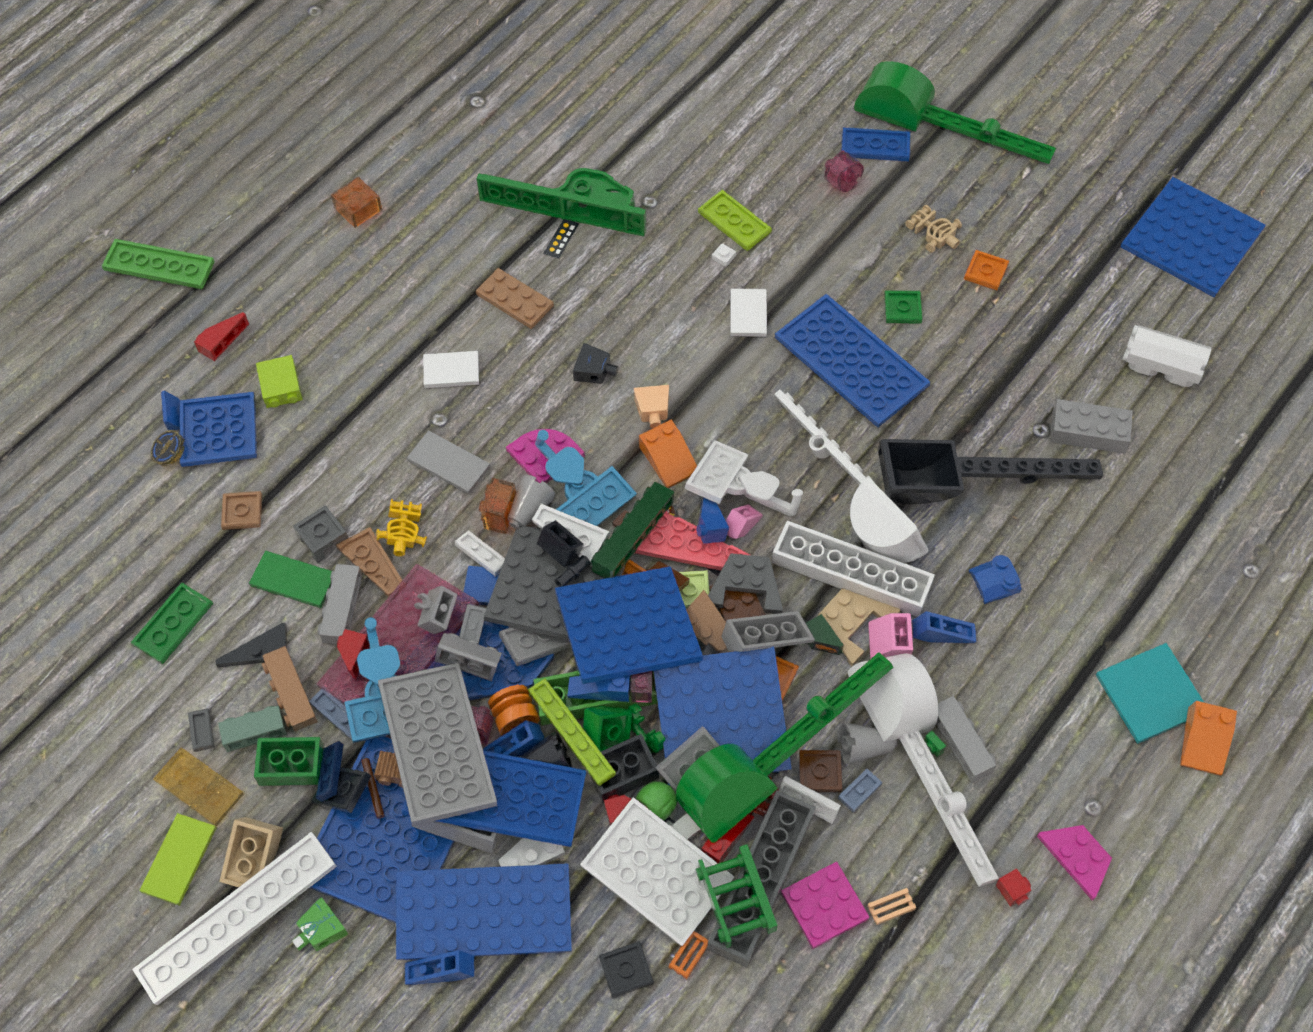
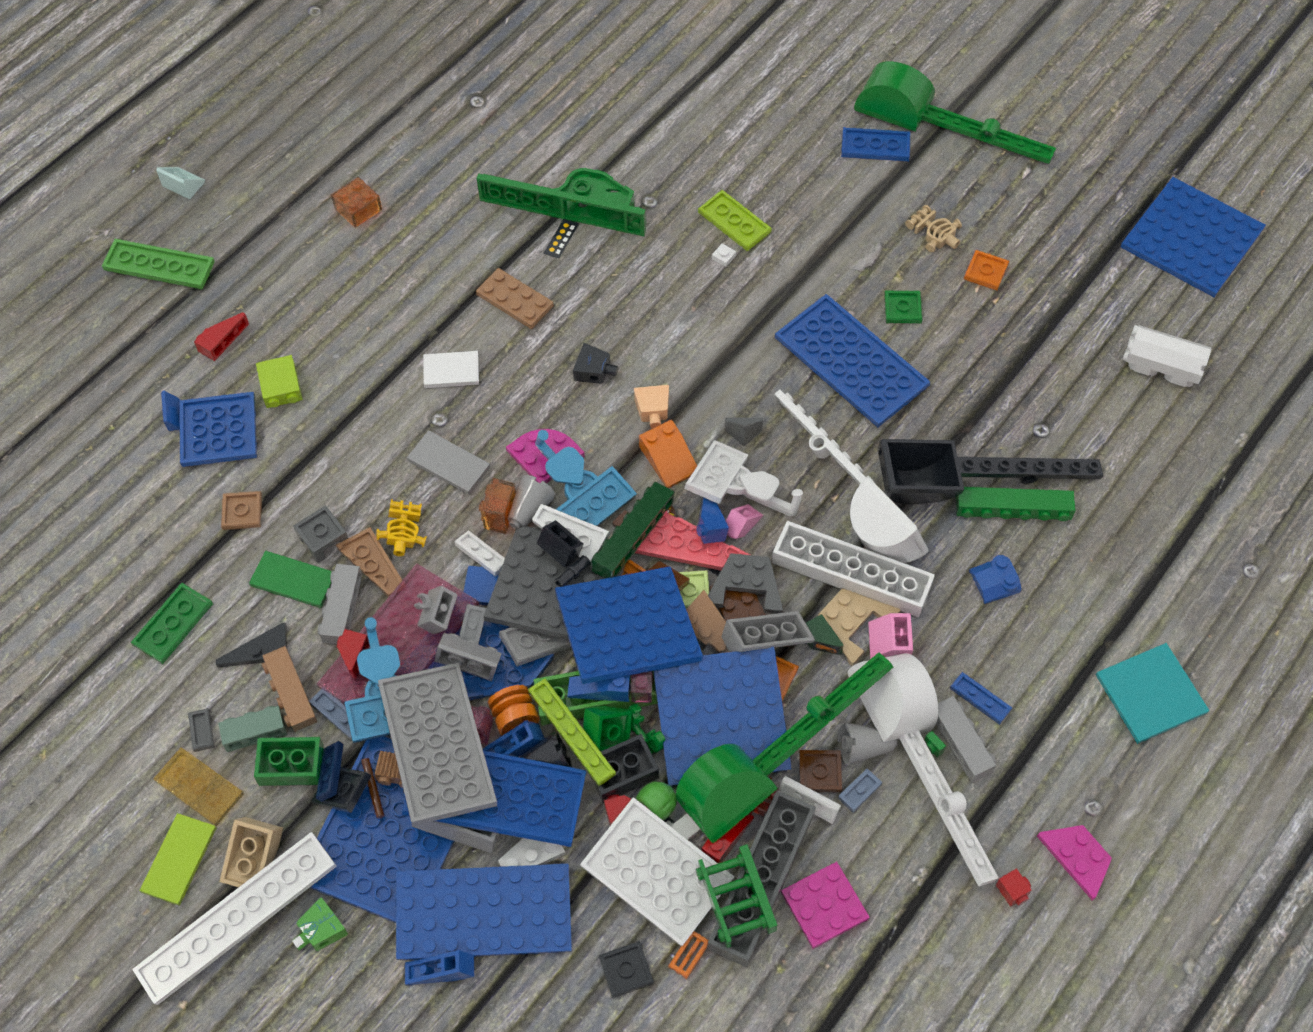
(167, 448): tile -> none
(179, 180): none -> light aqua slope
(685, 755): light grey tile -> none
(743, 428): none -> dark grey slope
(748, 312): white tile -> none
(843, 171): clear pink brick -> none
(908, 899): light nougat tile -> none
(942, 629): blue slope -> none
(980, 698): none -> blue tile
(1016, 503): none -> green brick
(1091, 426): light grey brick -> none
(1207, 737): orange slope -> none

